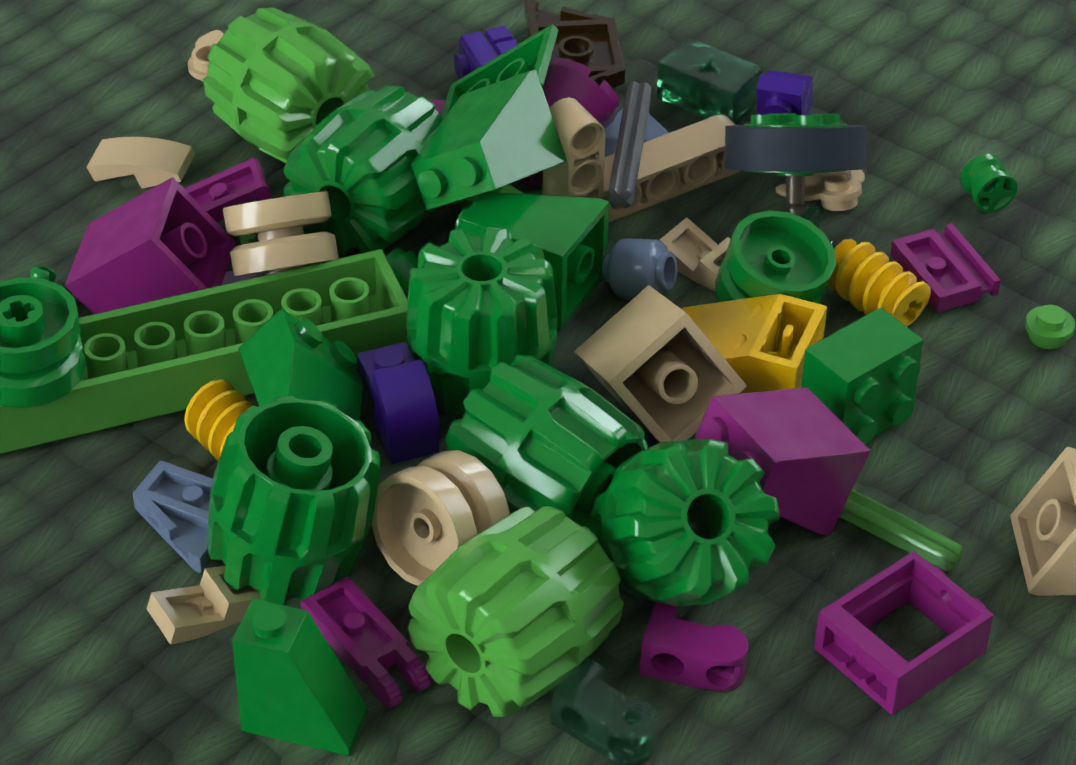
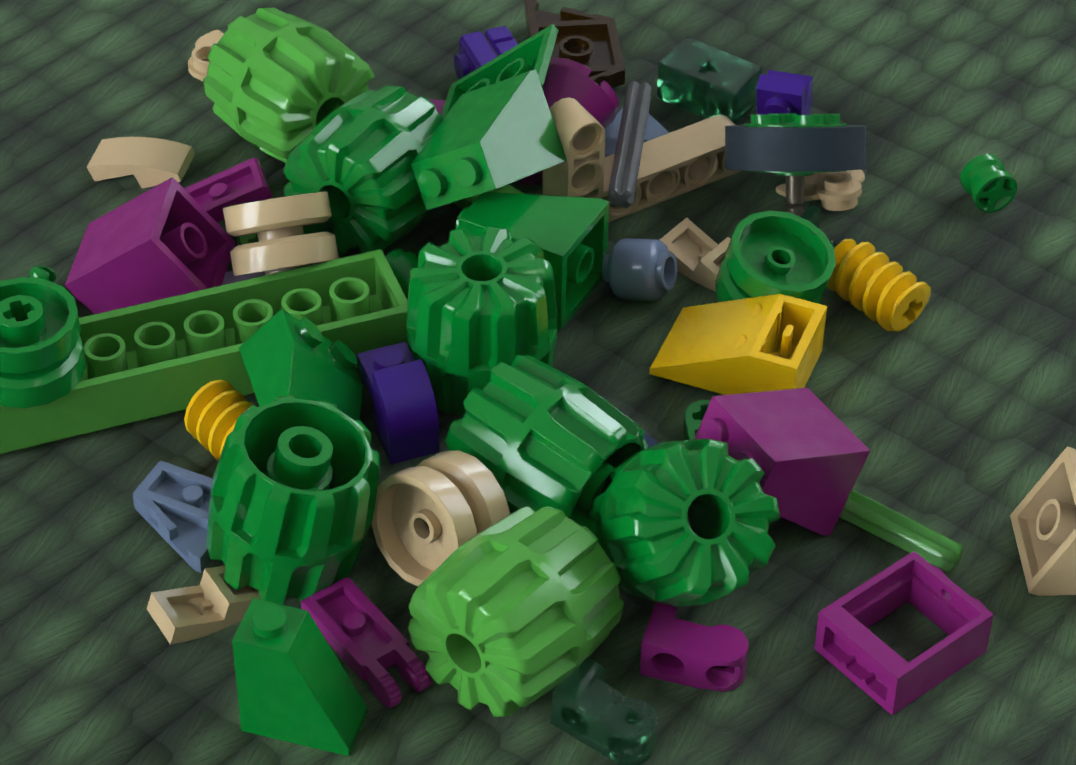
(659, 366): tan slope -> none
(866, 373): green brick -> none
(947, 266): magenta plate -> none
(1049, 326): bright green plate -> none

